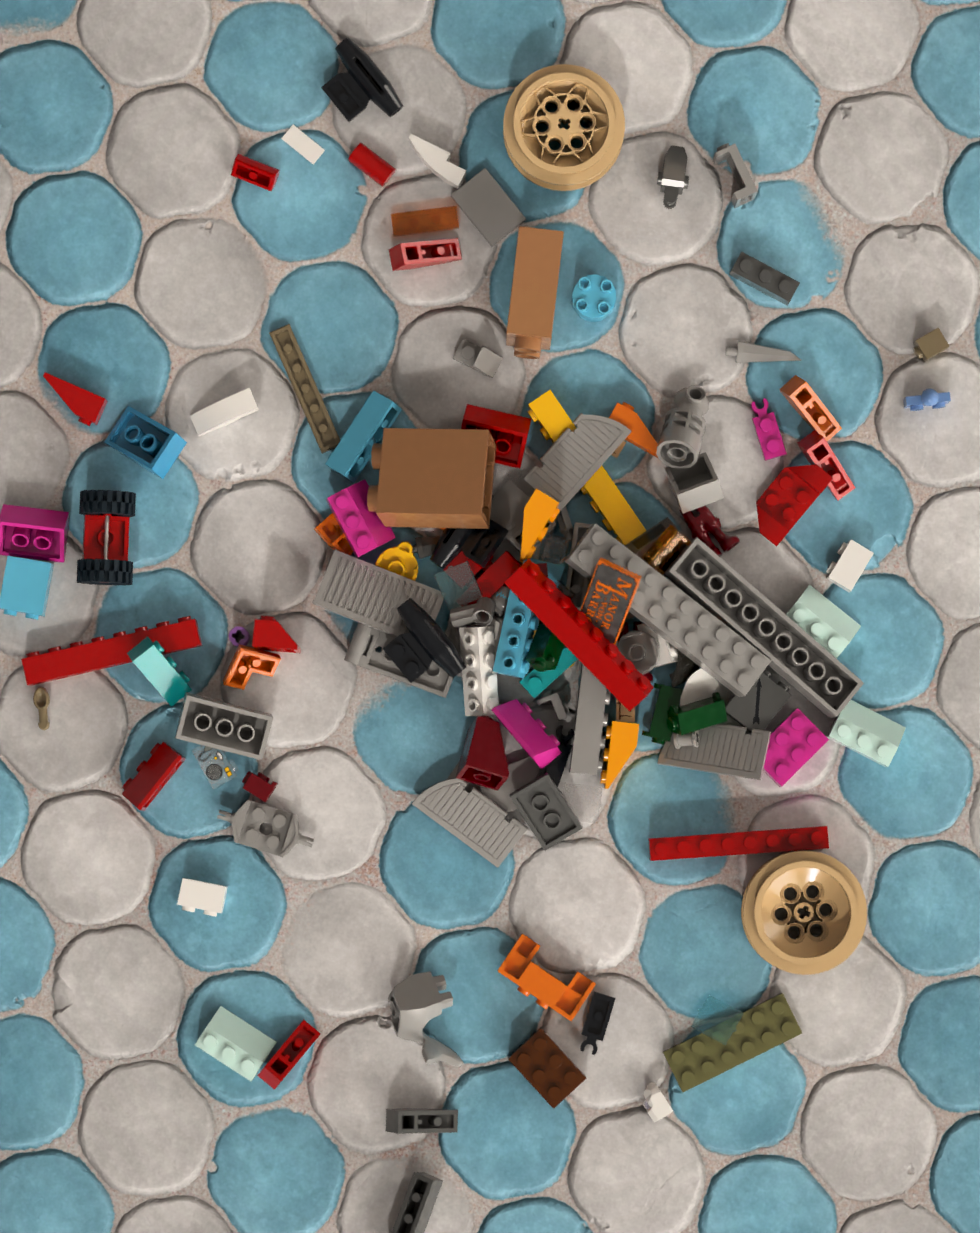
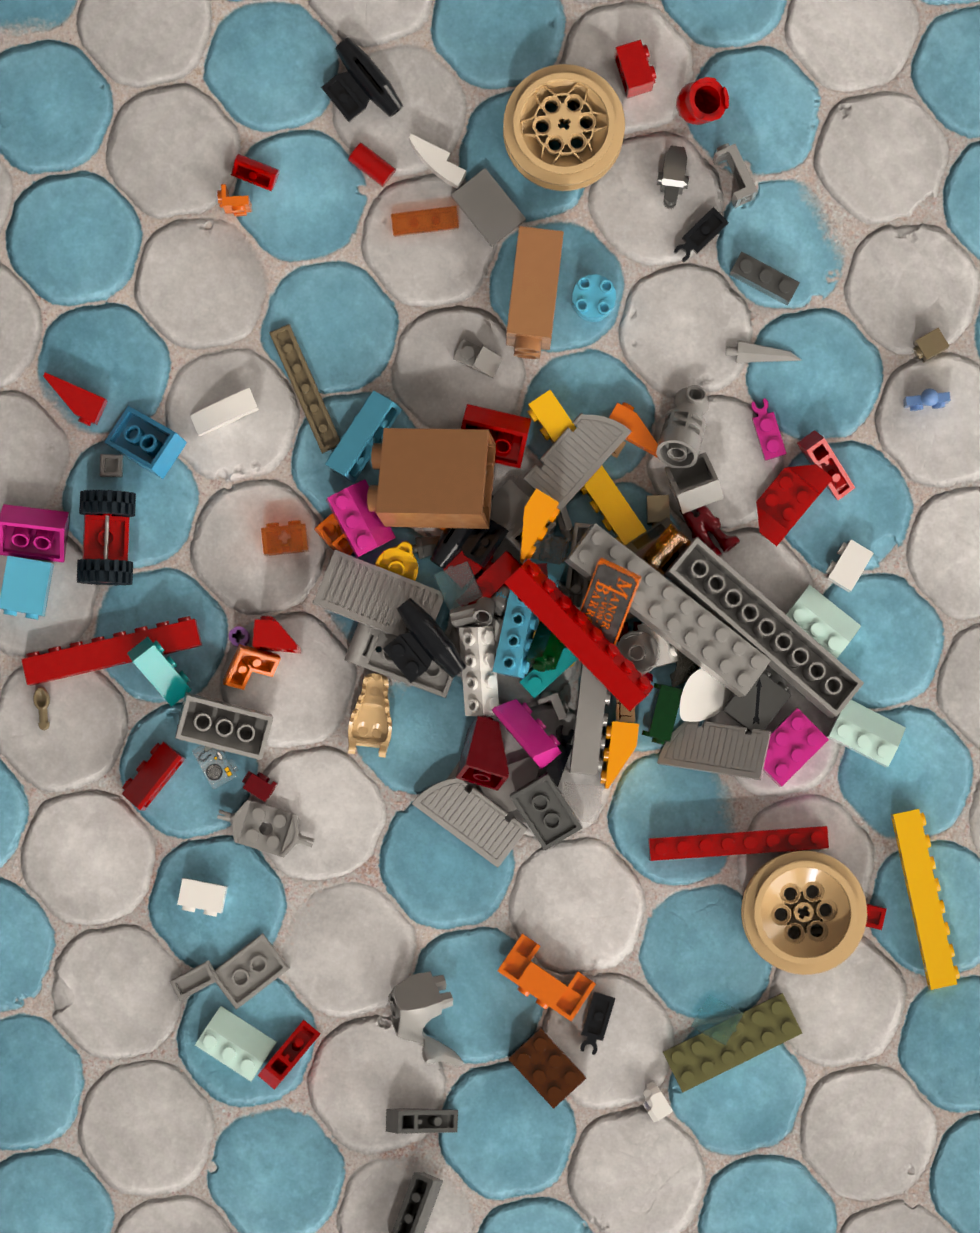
(111, 465): none -> light grey tile
(194, 980): none -> light grey tile
(234, 204): none -> orange bracket
(250, 971): none -> light grey tile
(296, 544): none -> clear orange brick
(303, 144): white sticker -> none
(371, 719): none -> tan animal
(424, 253): red slope -> none
(634, 68): none -> red brick
(657, 508): none -> dark tan brick
(688, 739): light grey bush -> none
(697, 715): dark green brick -> none
(702, 101): none -> red tile
(702, 233): none -> black plate
(810, 407): orange slope -> none
(875, 916): none -> red tile
(924, 899): none -> yellow brick

